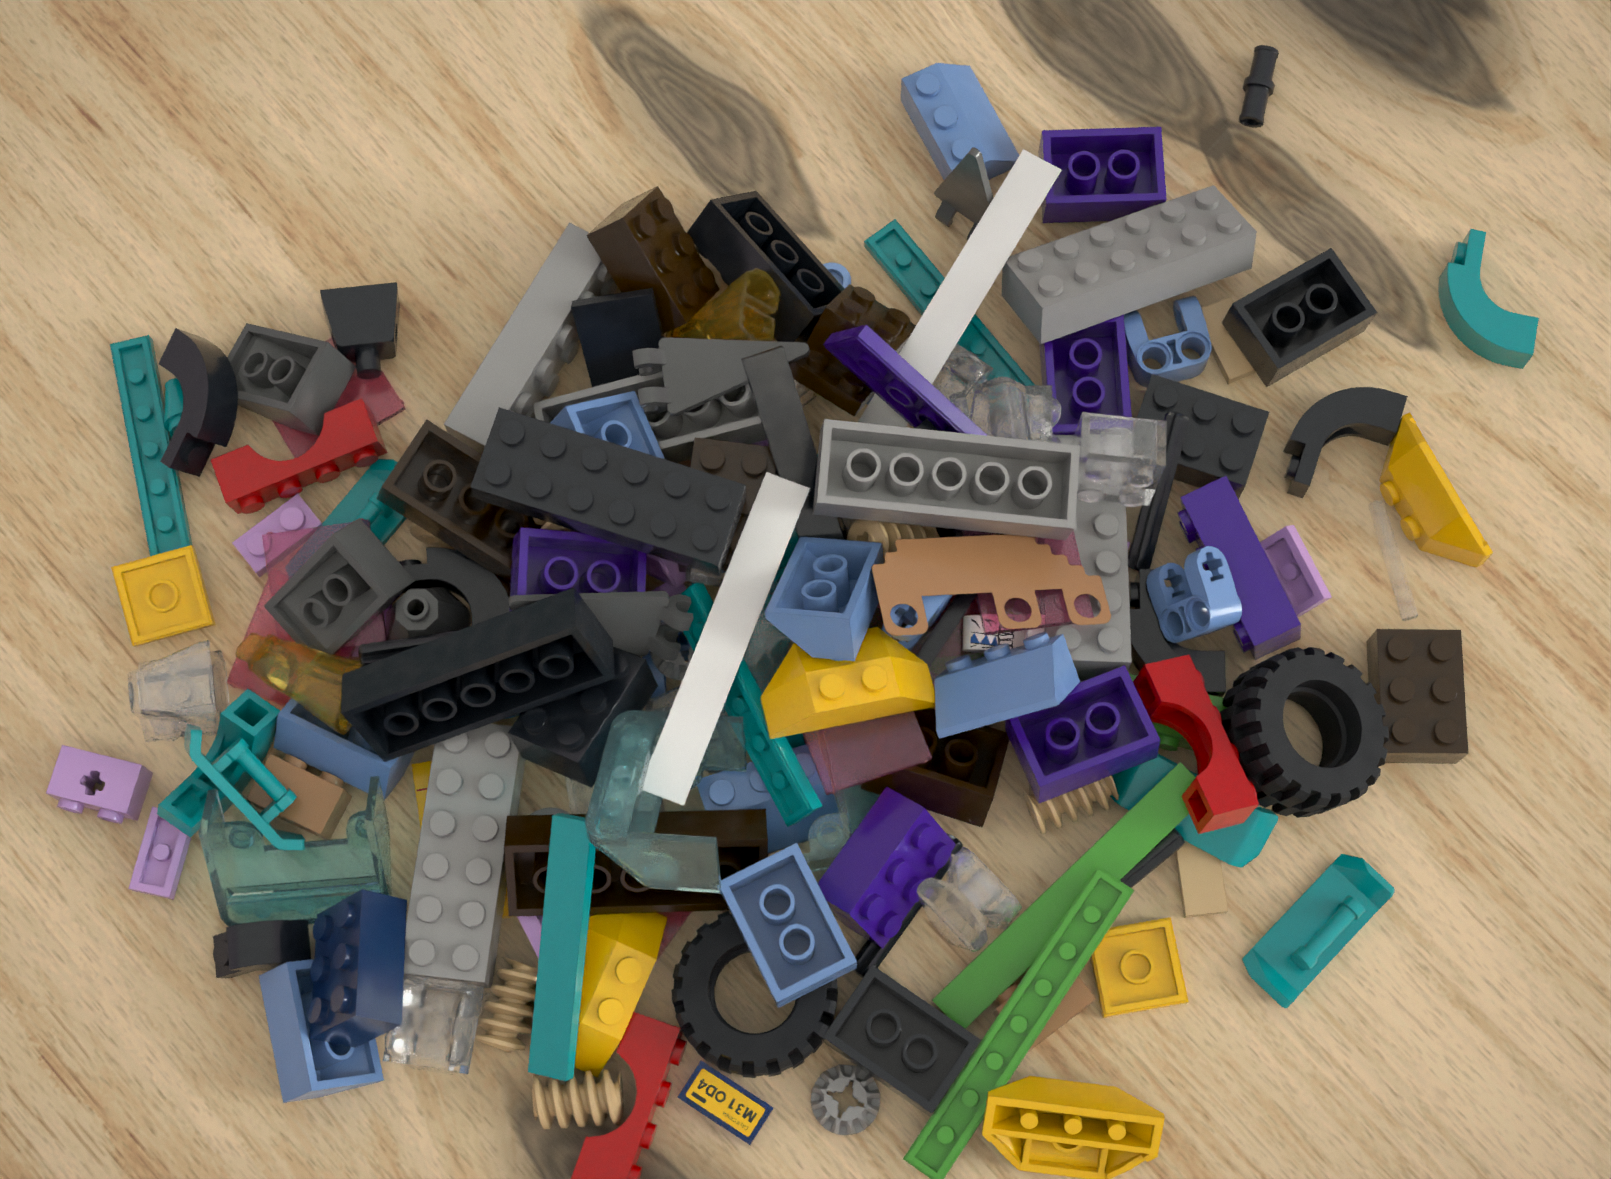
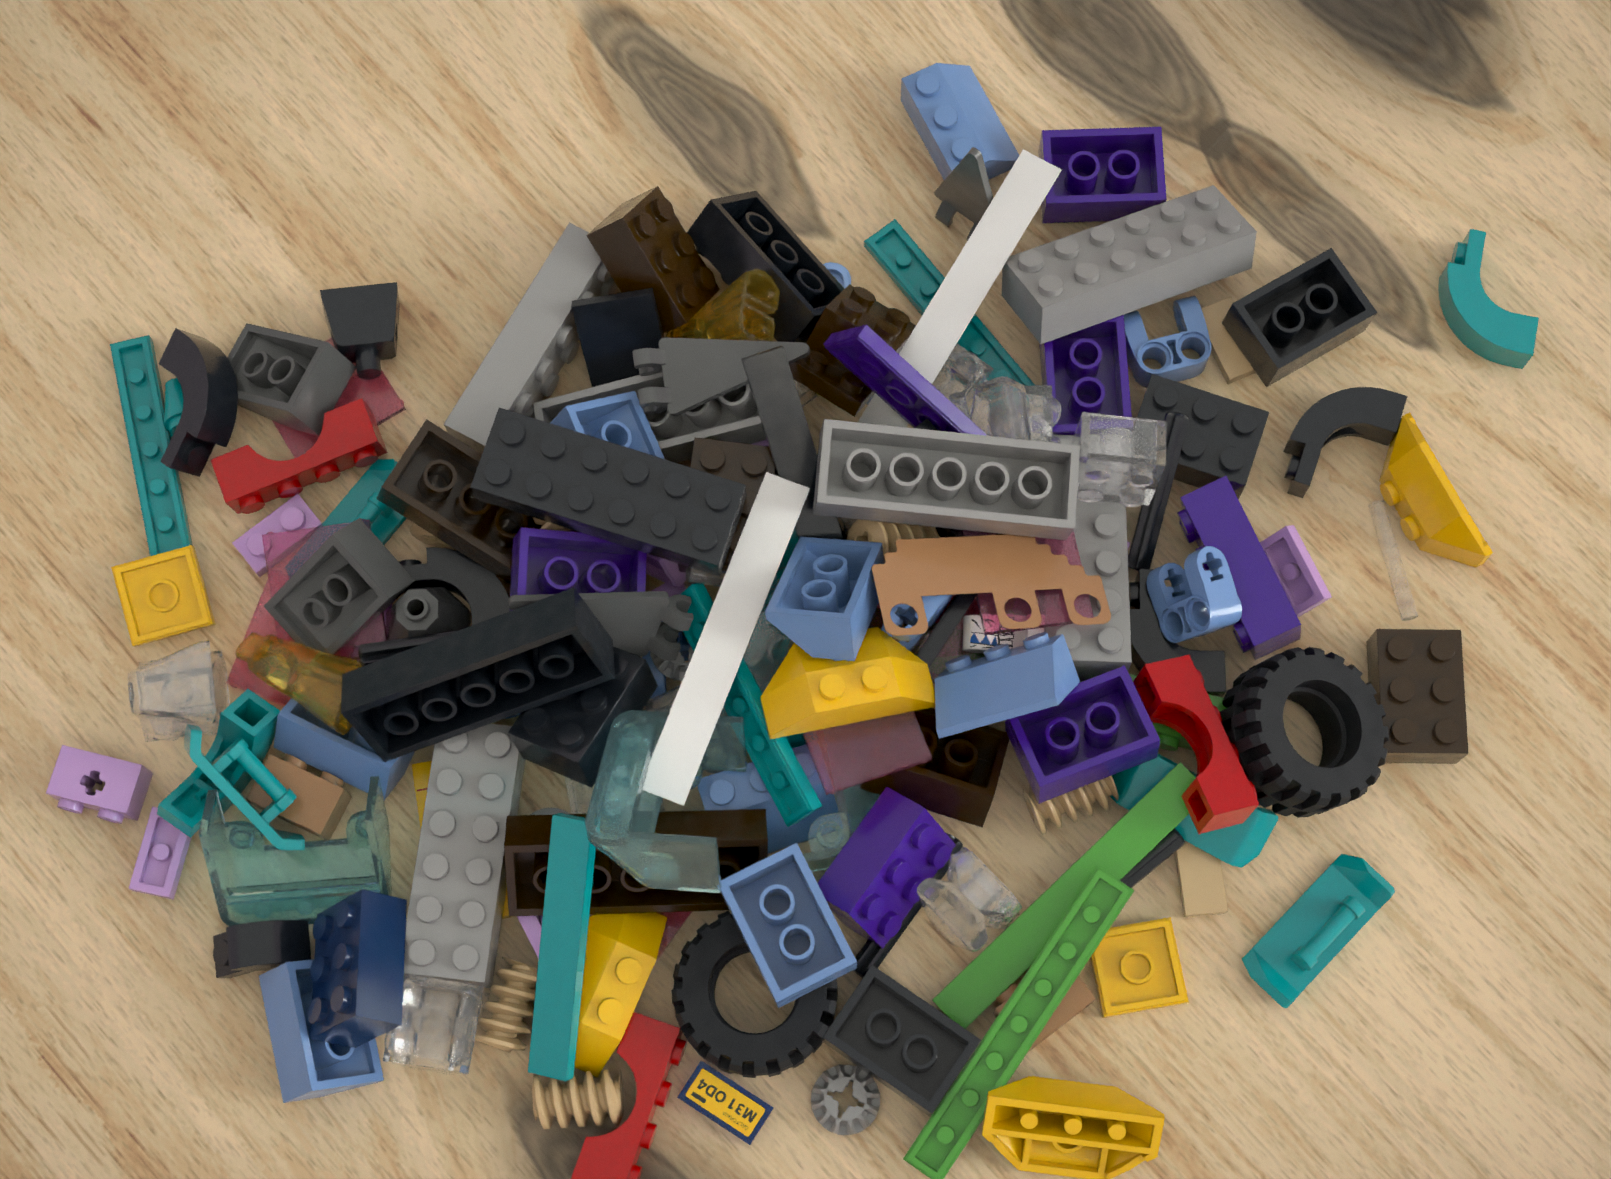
(1258, 86): black pin -> none

